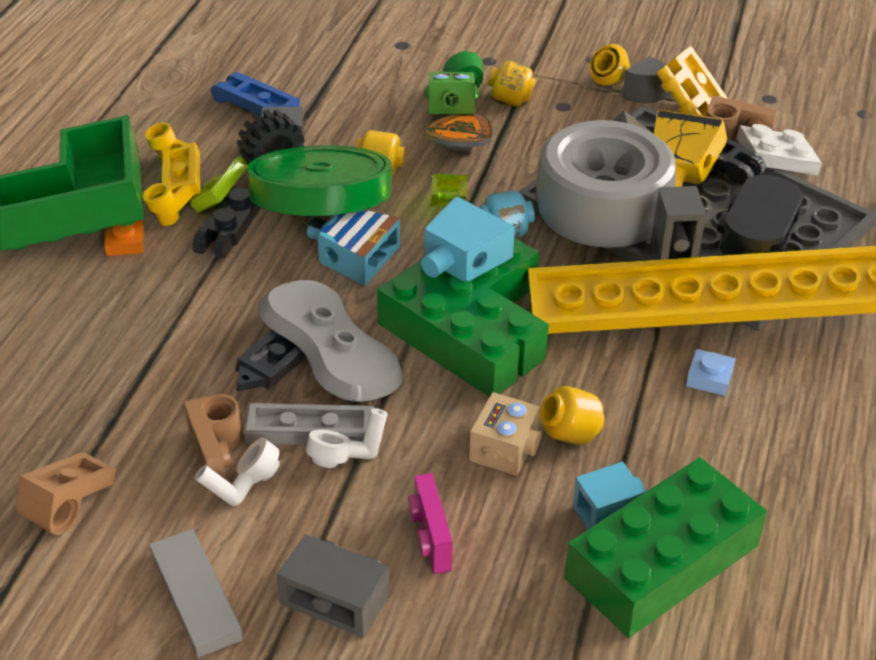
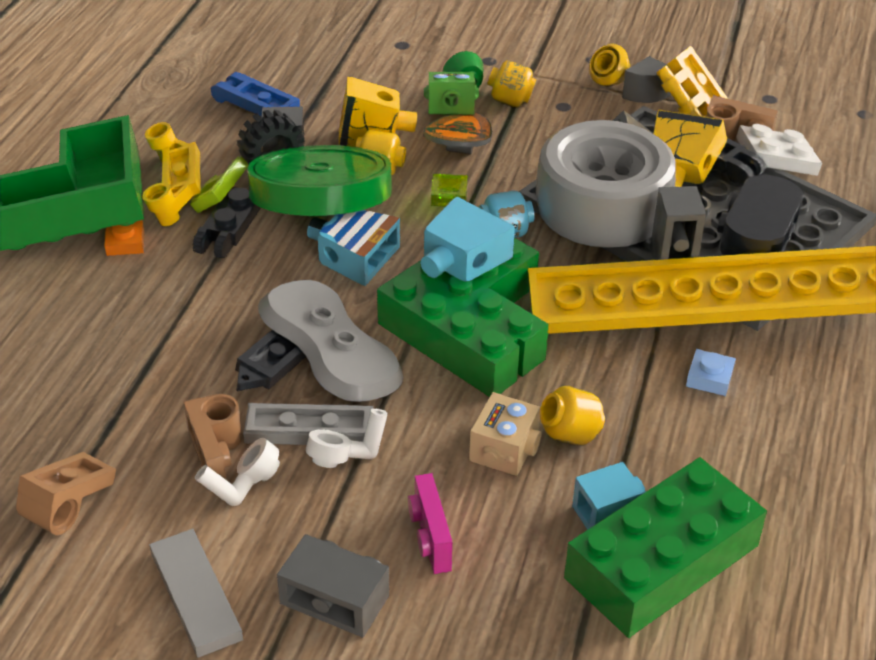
(371, 108): none -> yellow torso

